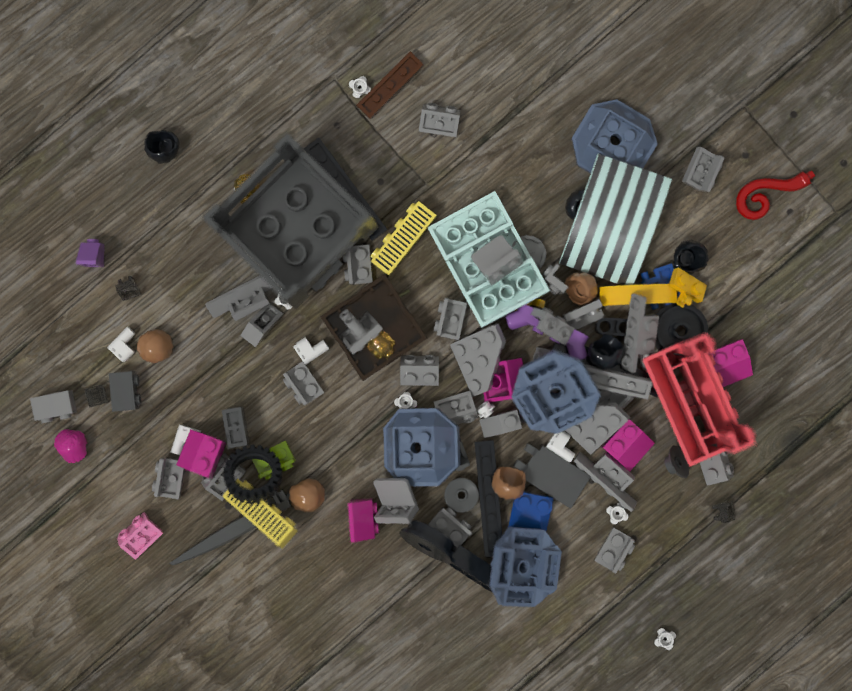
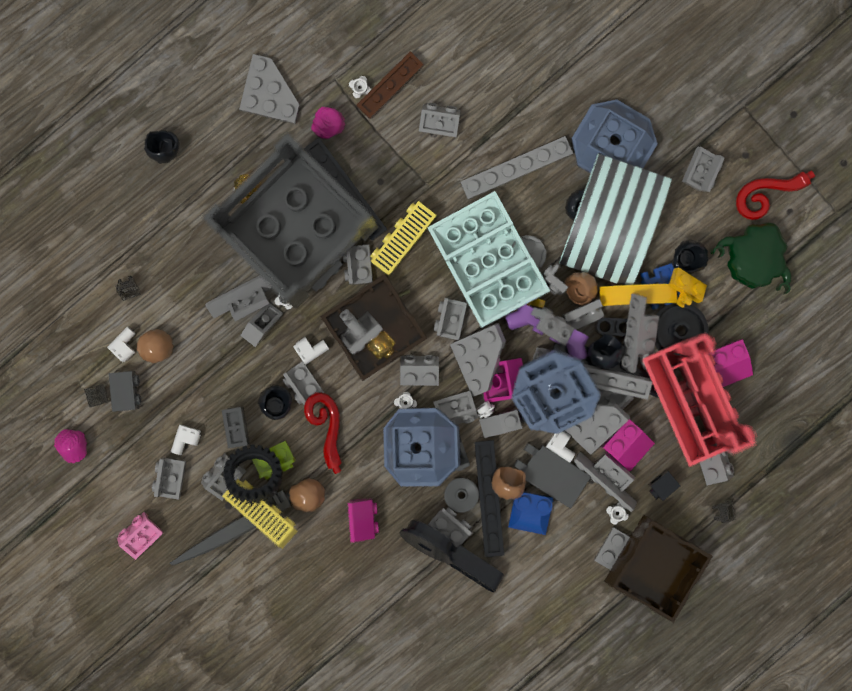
(53, 405): light grey brick -> none
(91, 254): medium lavender slope -> none
(201, 454): dark pink slope -> none
(268, 92): none -> light grey plate
(275, 402): none -> black hair
(328, 122): none -> dark pink hair
(330, 446): none -> red plant
(396, 500): light grey bracket -> none
(497, 259): light grey bracket -> none
(516, 167): none -> light grey plate
(524, 567): sand blue piece -> none
(658, 568): none -> dark brown tile
(663, 486): none -> black brick
(668, 644): white plate -> none
(676, 462): dark grey piece -> none
(757, 256): none -> dark green piece

